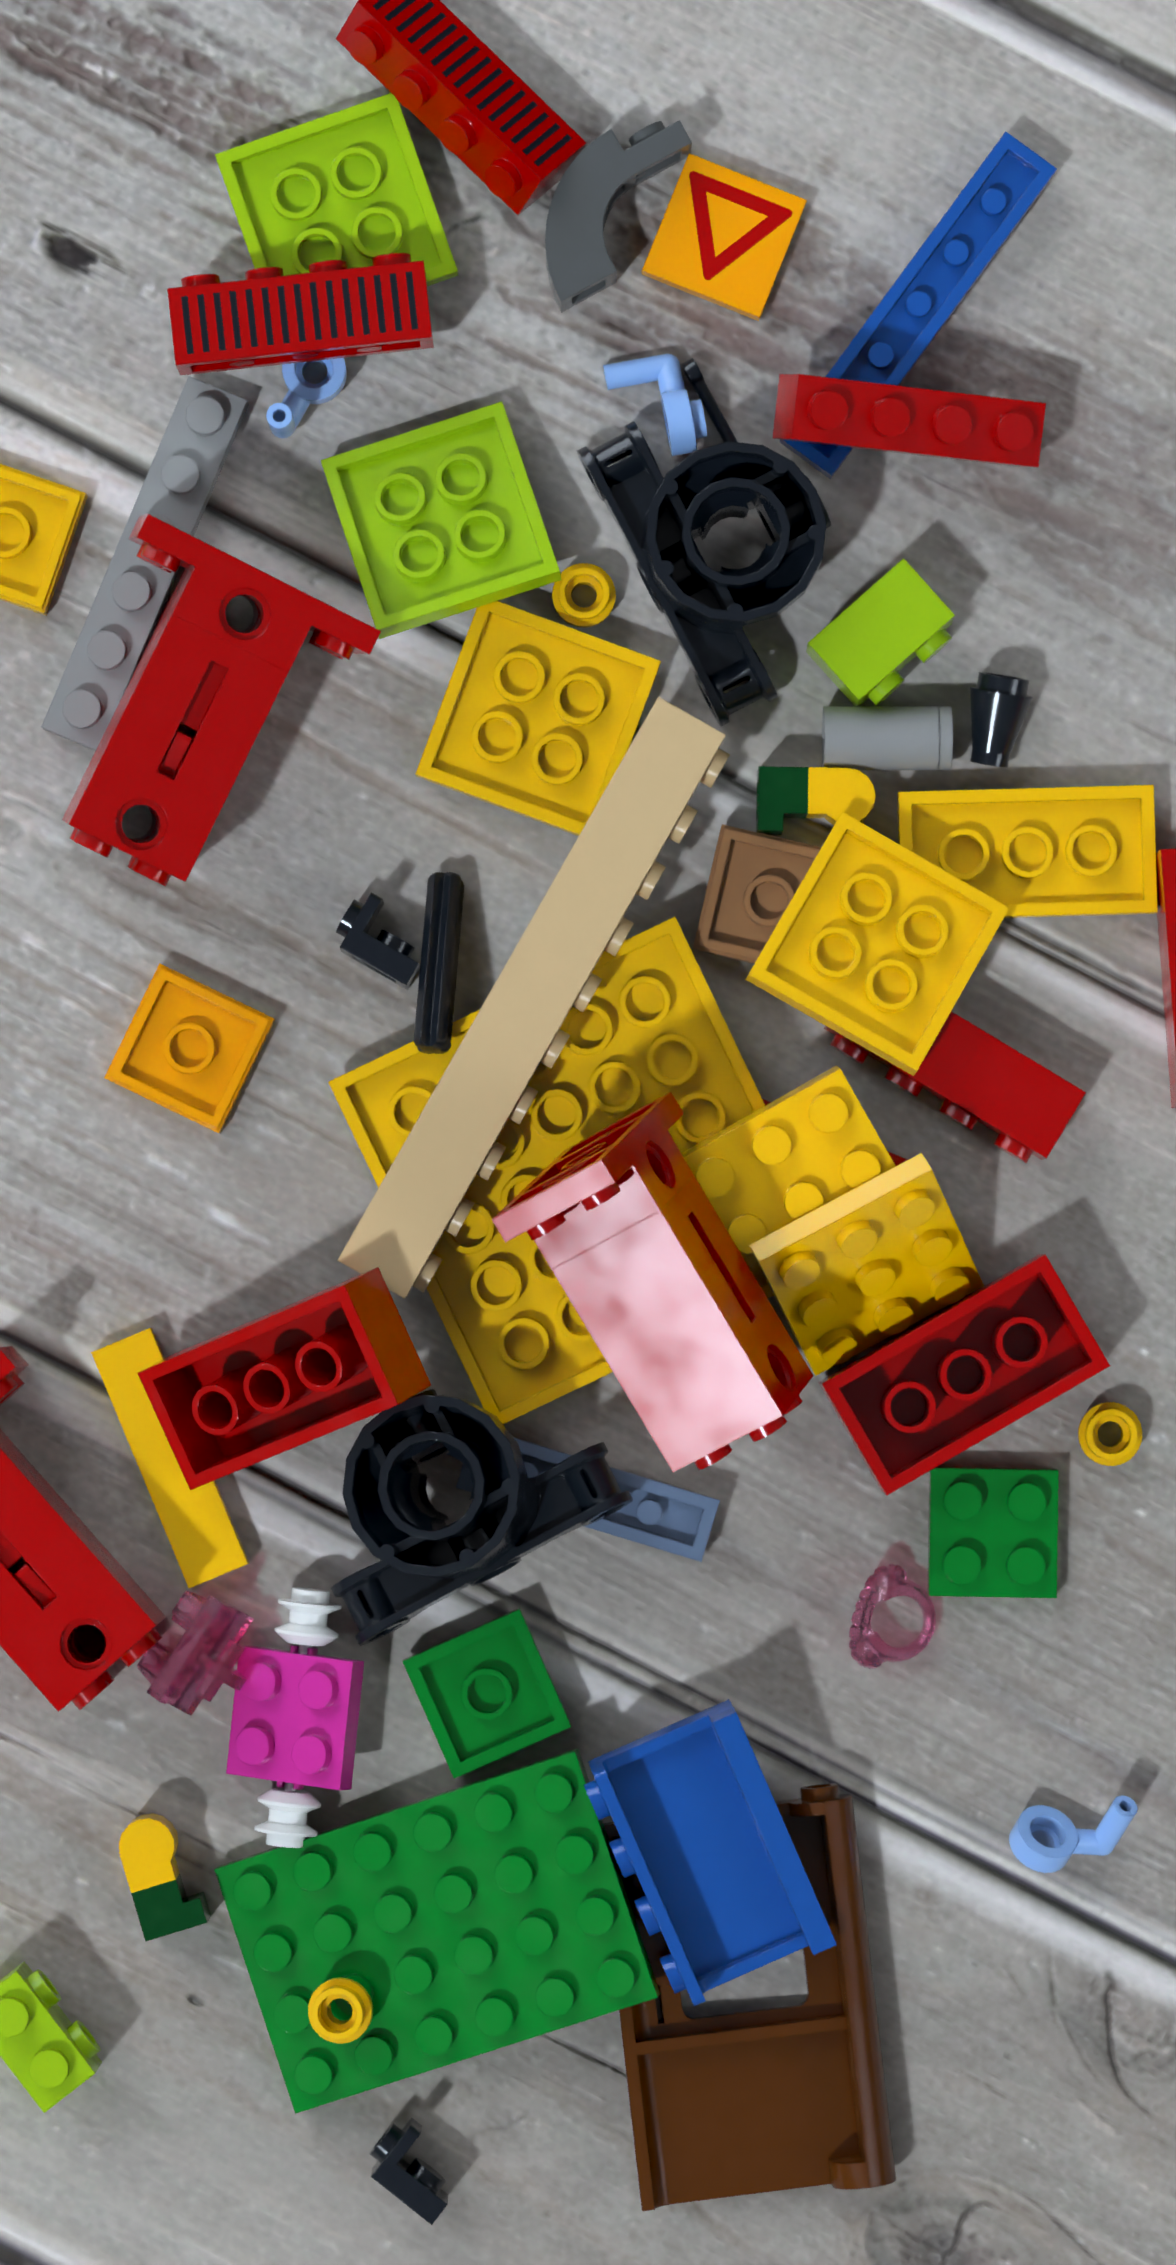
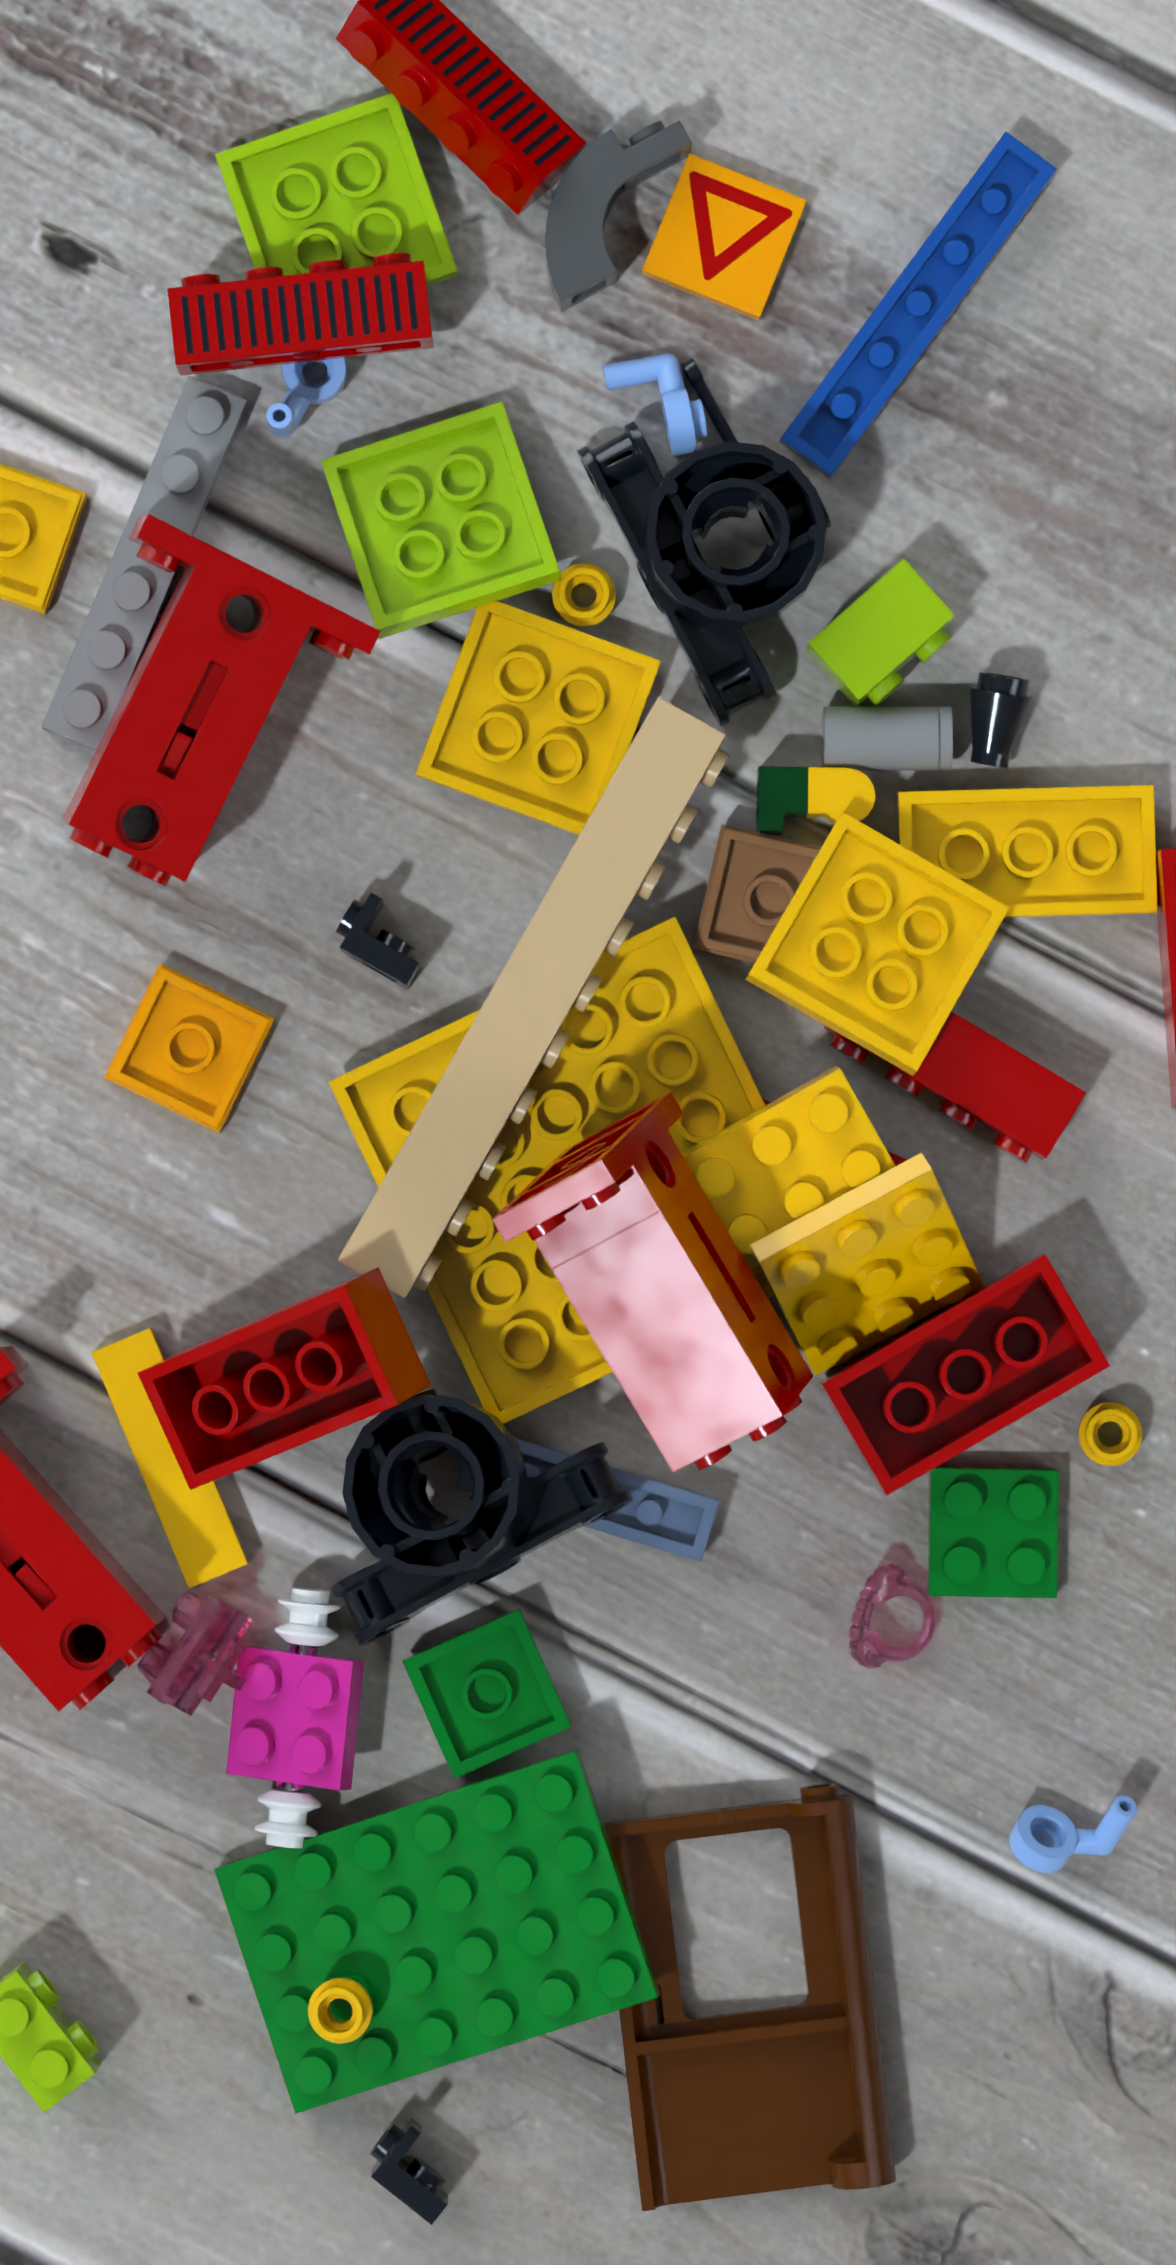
(155, 1880): leg -> none
(439, 963): black axle -> none
(707, 1851): blue panel -> none
(908, 420): red brick -> none

